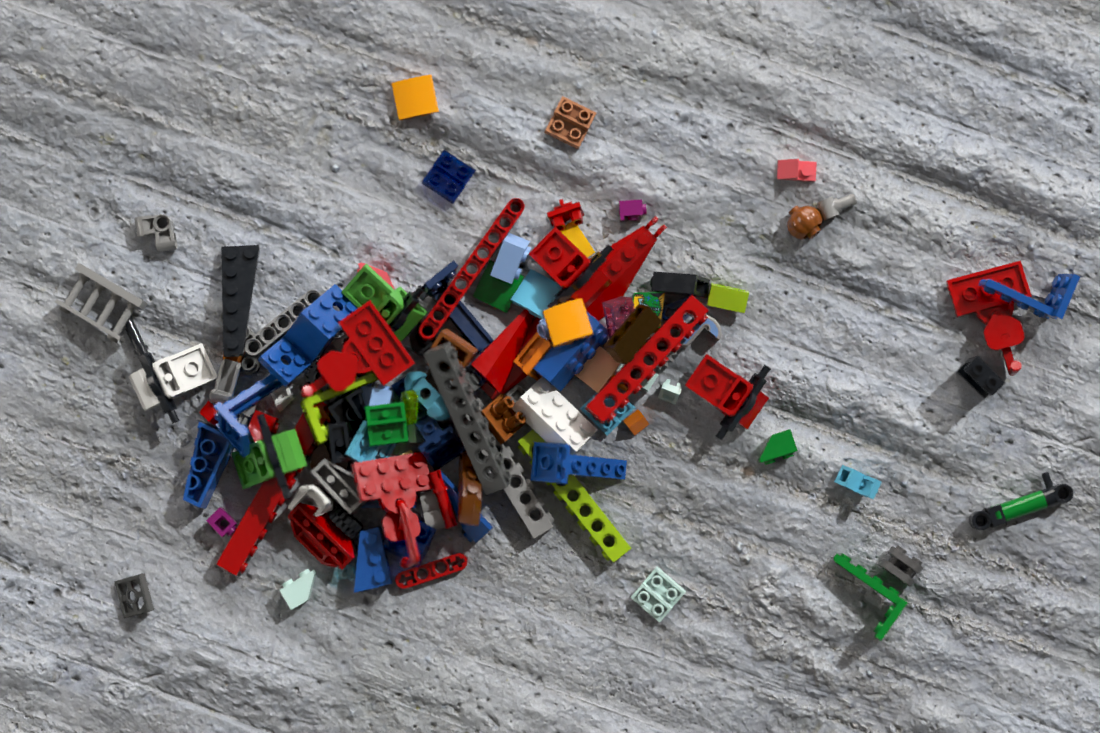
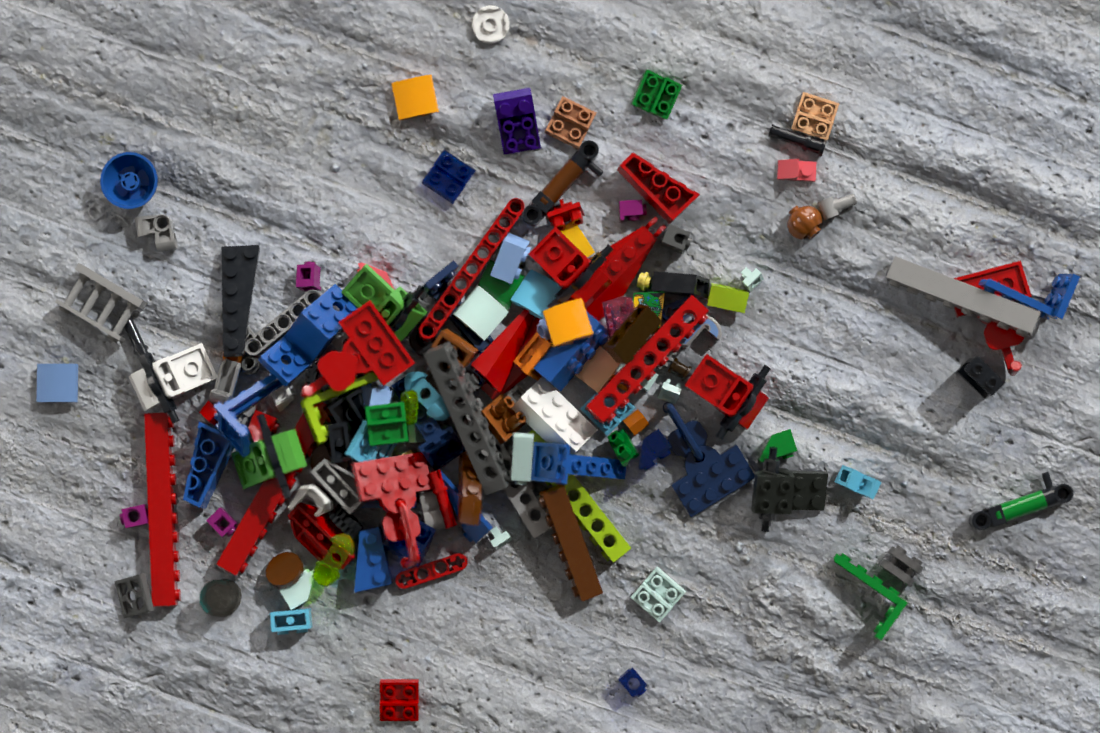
(57, 383): none -> medium blue slope
(119, 177): none -> blue piece
(142, 511): none -> magenta brick
(161, 509): none -> red brick
(220, 597): none -> clear smoke hat
(284, 570): none -> reddish brown tile
(291, 620): none -> medium azure brick
(307, 271): none -> magenta brick
(328, 570): none -> clear neon green piece
(399, 699): none -> red slope
(480, 313): none -> light aqua slope
(490, 24): none -> white tile
(500, 538): none -> light aqua tile
(517, 121): none -> dark purple slope
(522, 458): none -> light aqua slope
(562, 181): none -> piece
(570, 542): none -> reddish brown brick
(622, 446): none -> green hips
(629, 674): none -> clear blue brick
(644, 281): none -> light yellow plate
(651, 448): none -> clear blue slope
(656, 94): none -> green slope
(657, 187): none -> red wedge
(676, 239): none -> dark grey brick
(679, 369): none -> dark brown bush
(714, 475): none -> dark blue plate
(751, 279): none -> light aqua tile
(782, 490): none -> pearl dark grey piece
(806, 142): none -> black pin
(815, 116): none -> light nougat slope
(963, 296): none -> light grey brick

